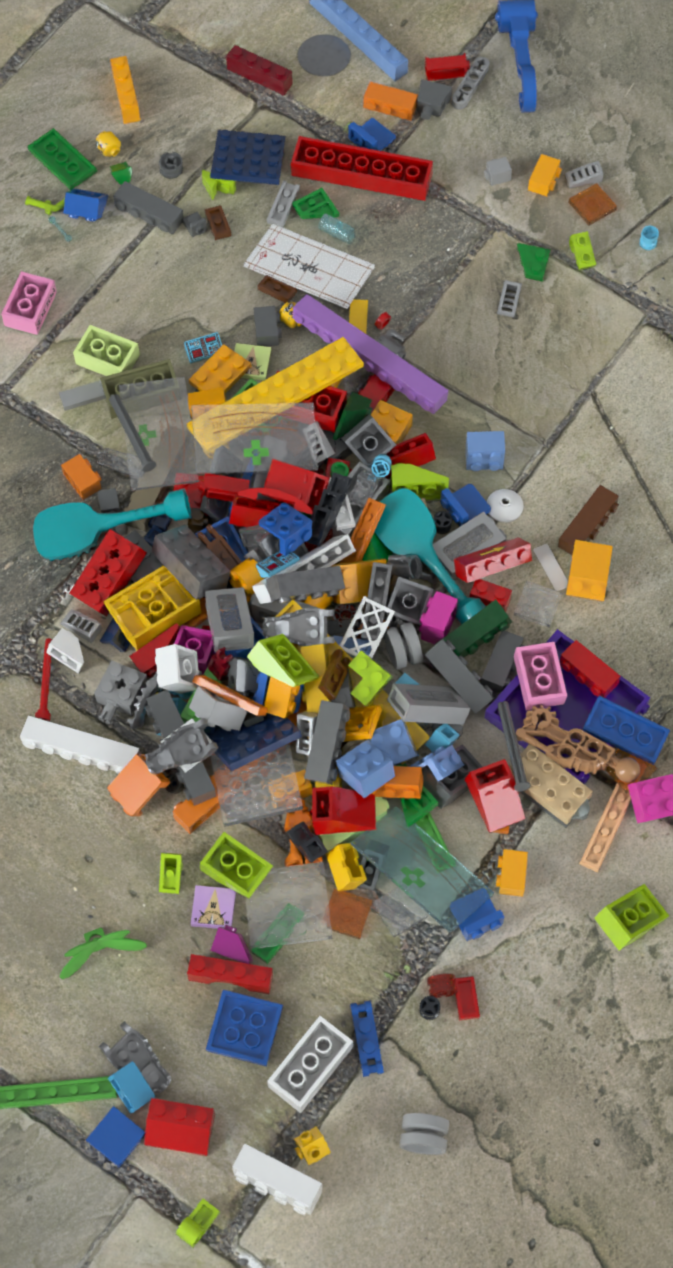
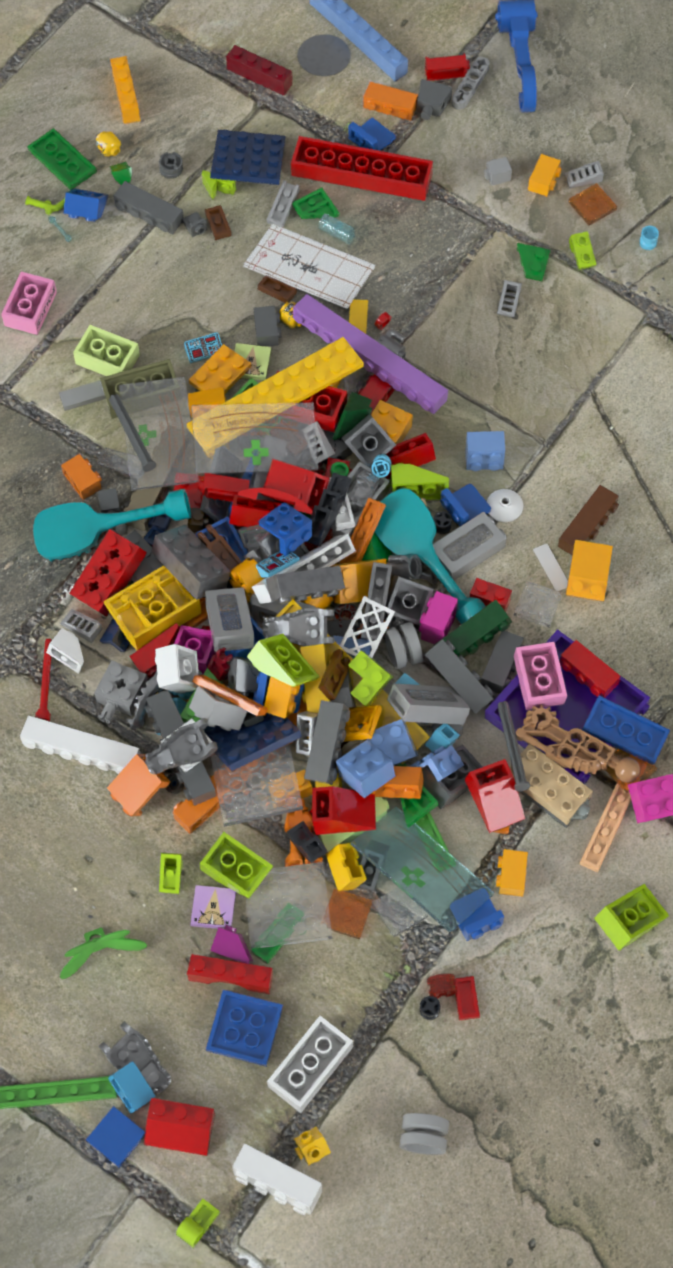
(366, 1038): blue plate -> none
(493, 559): brick -> none

